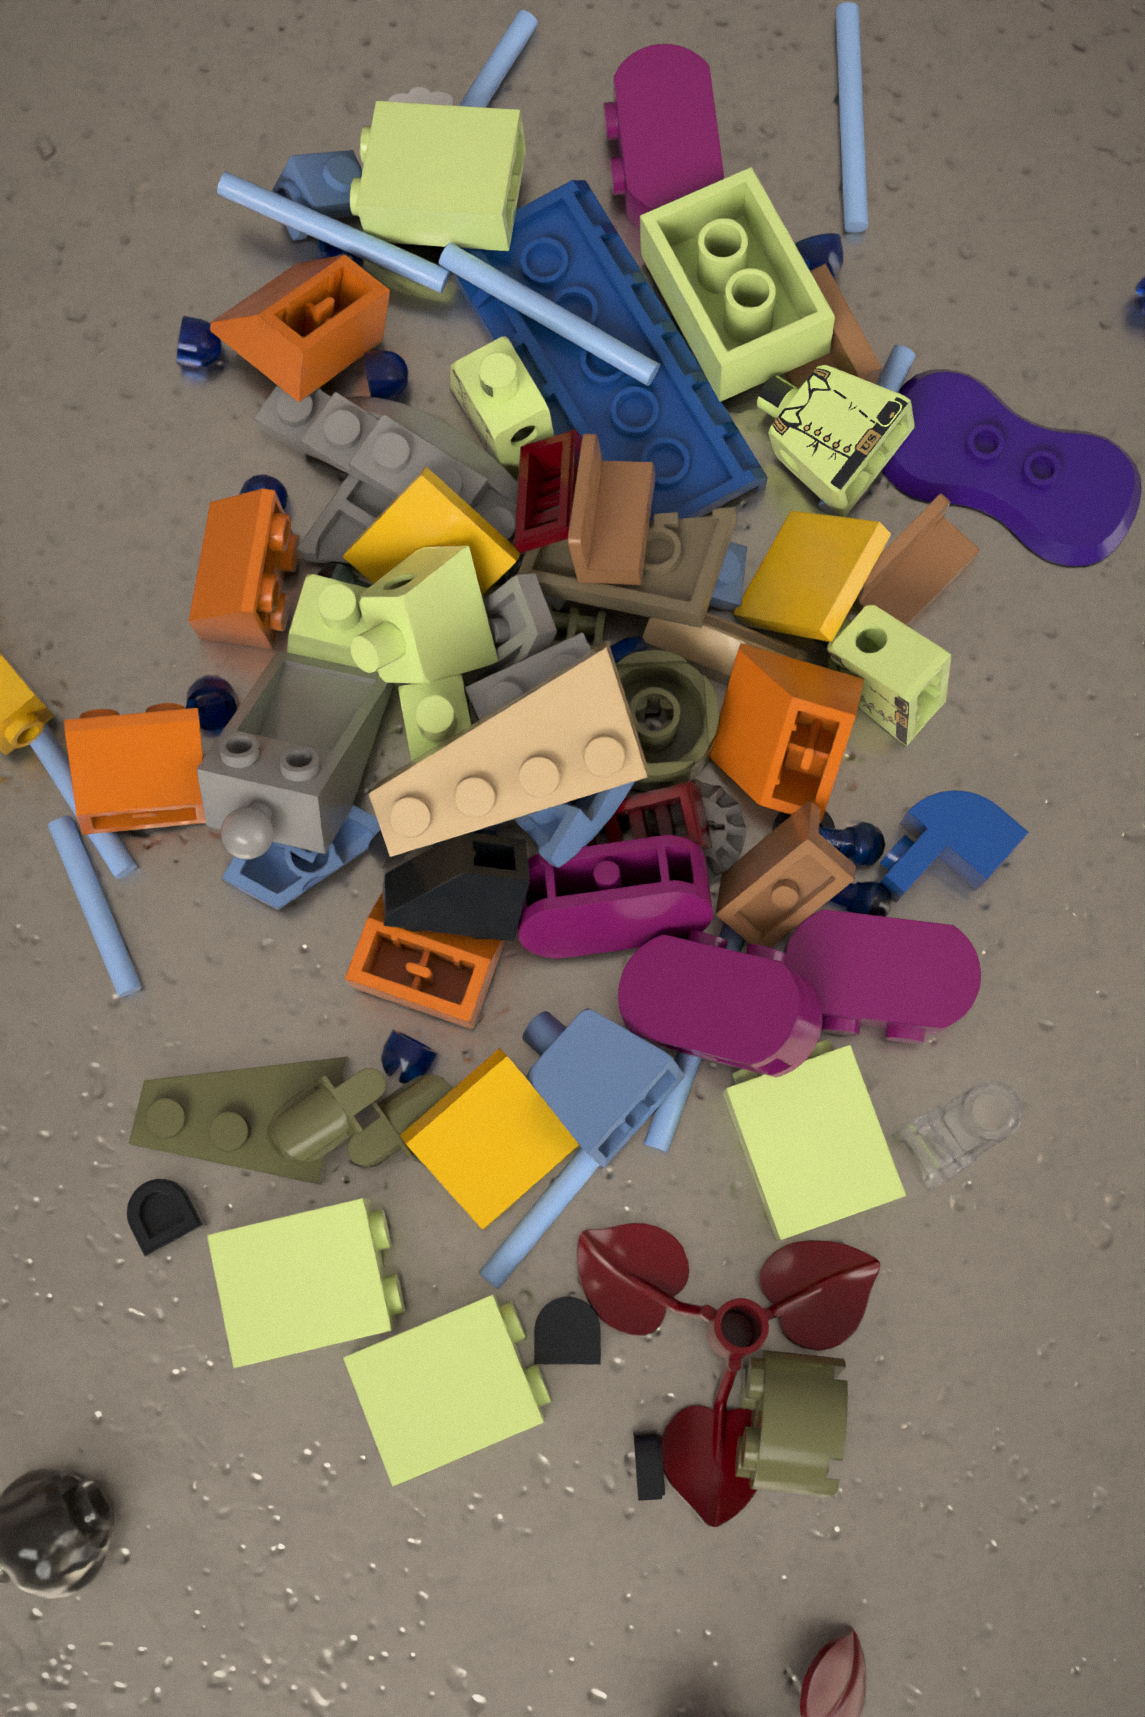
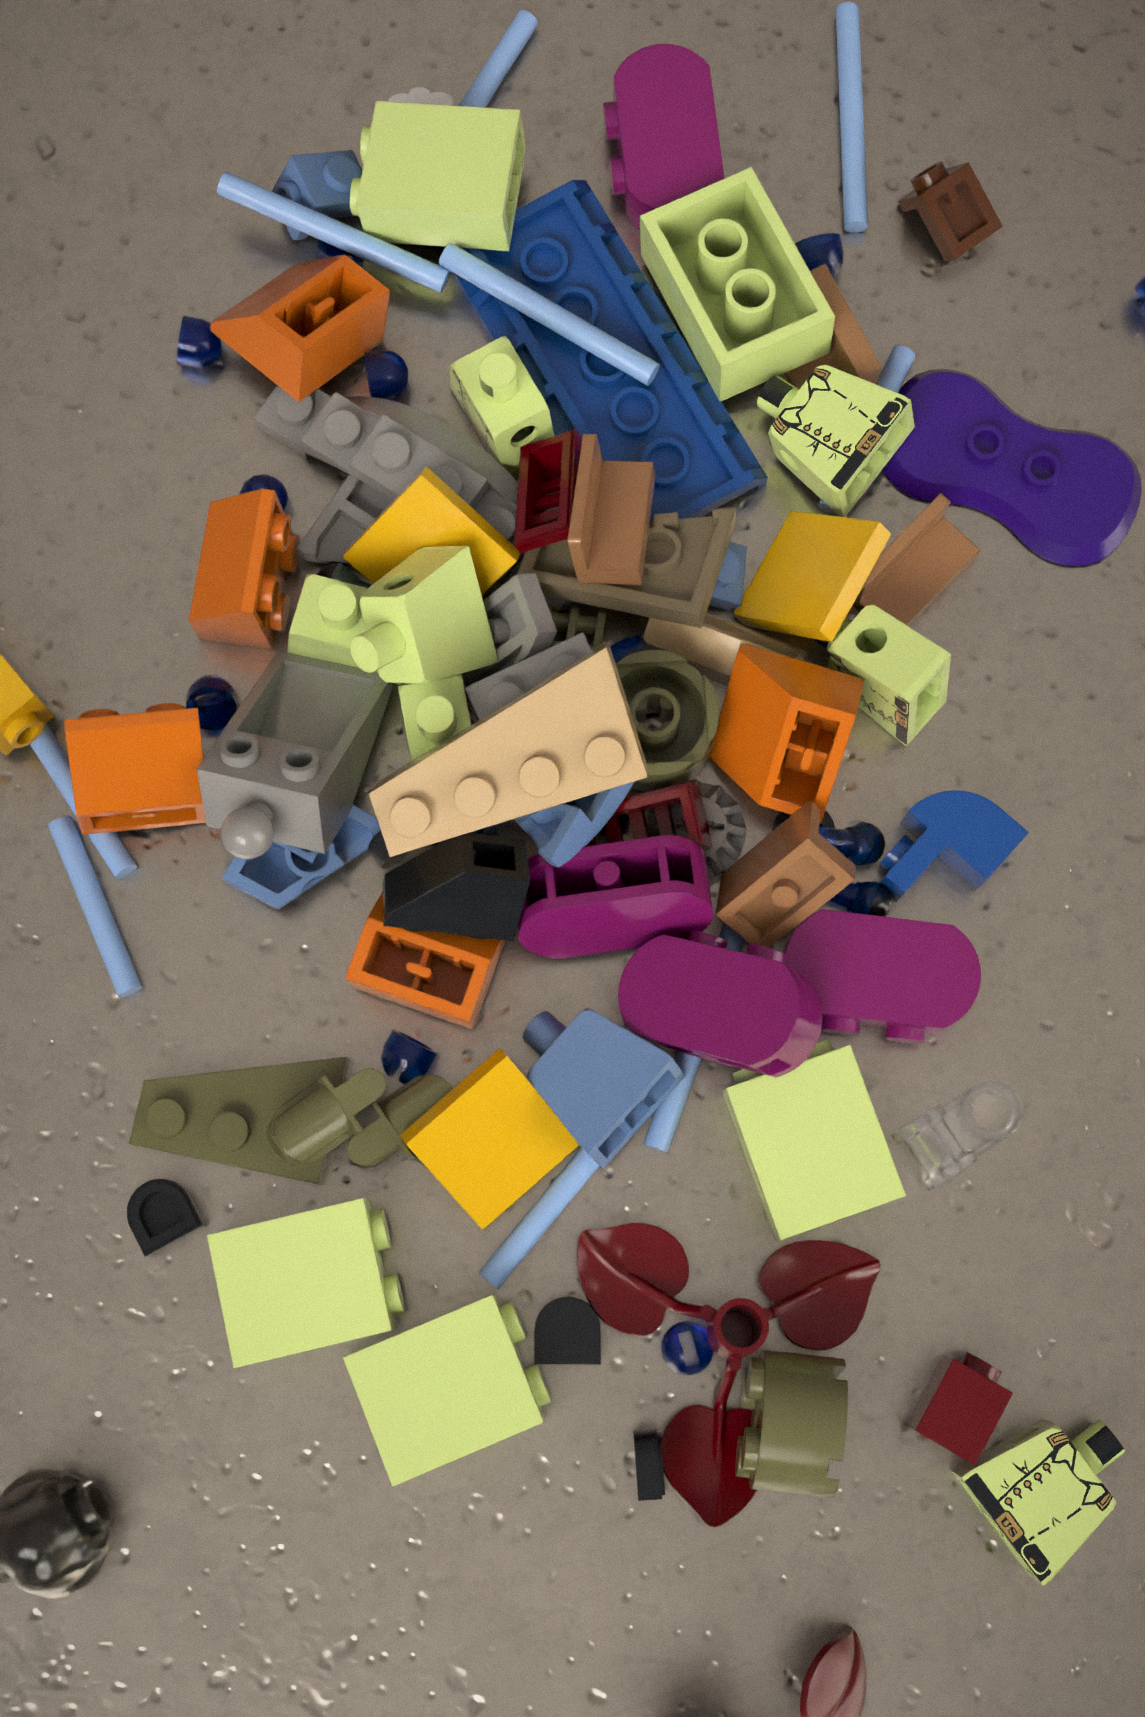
(673, 1351): none -> clear blue hinge
(952, 208): none -> reddish brown bracket
(961, 1406): none -> dark red brick
(1043, 1492): none -> yellowish green torso

